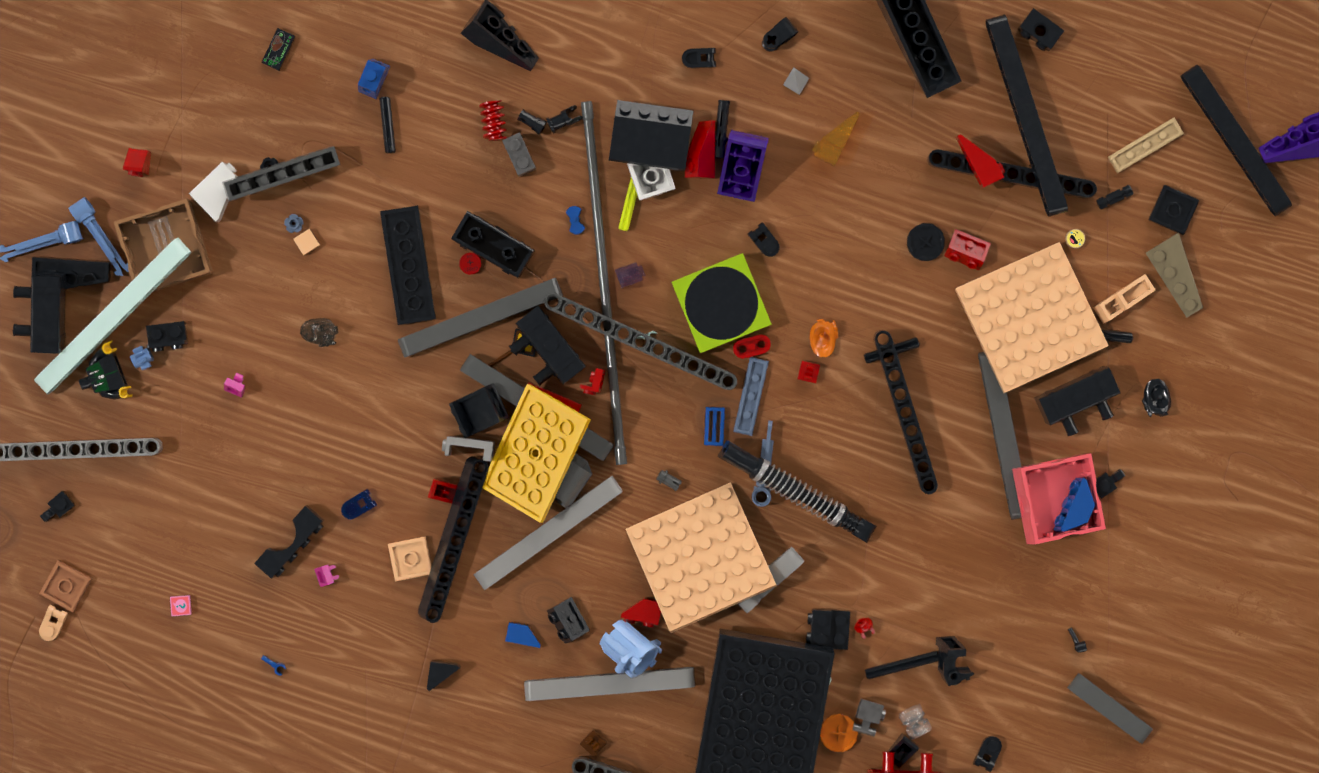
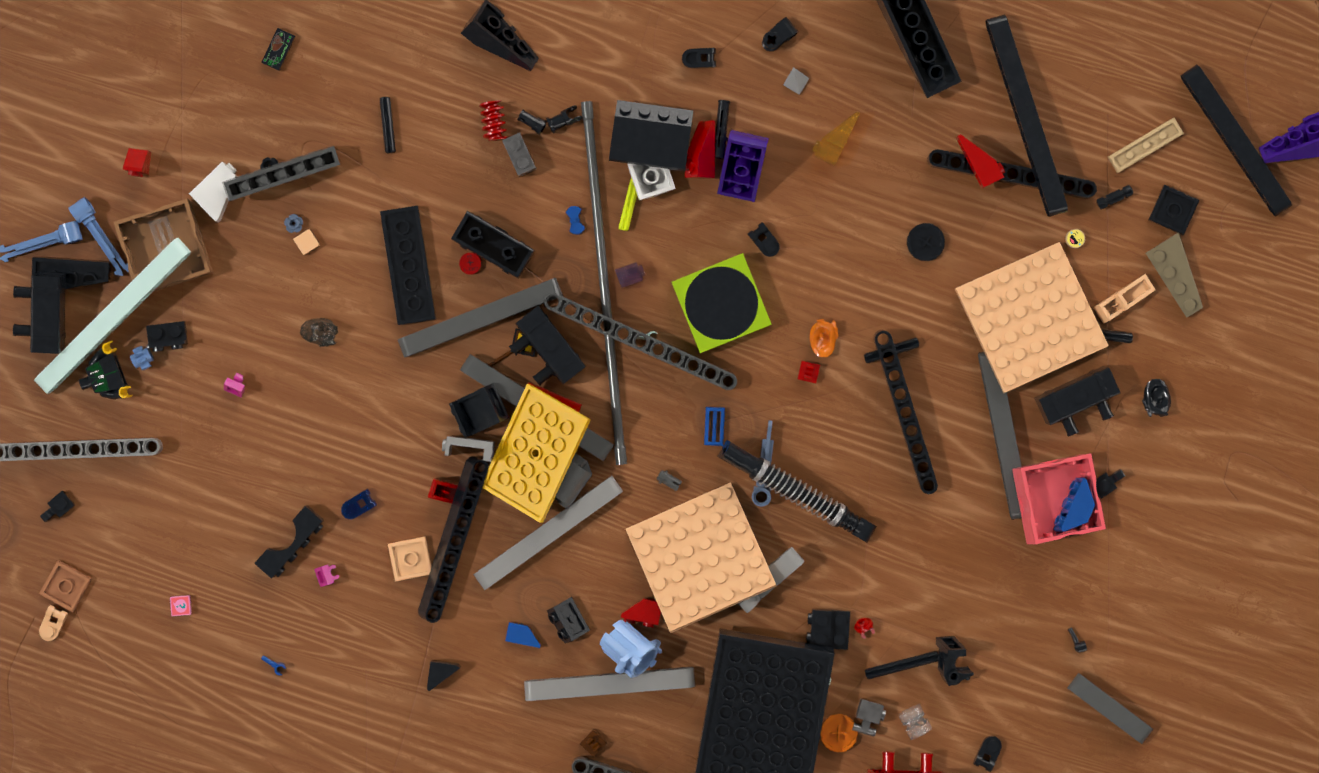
(373, 78): blue torso -> none
(596, 379): red bracket -> none
(750, 396): sand blue tile -> none
(751, 346): red plate -> none
(903, 749): black slope -> none
(967, 250): red bracket -> none
(1036, 19): black brick -> none

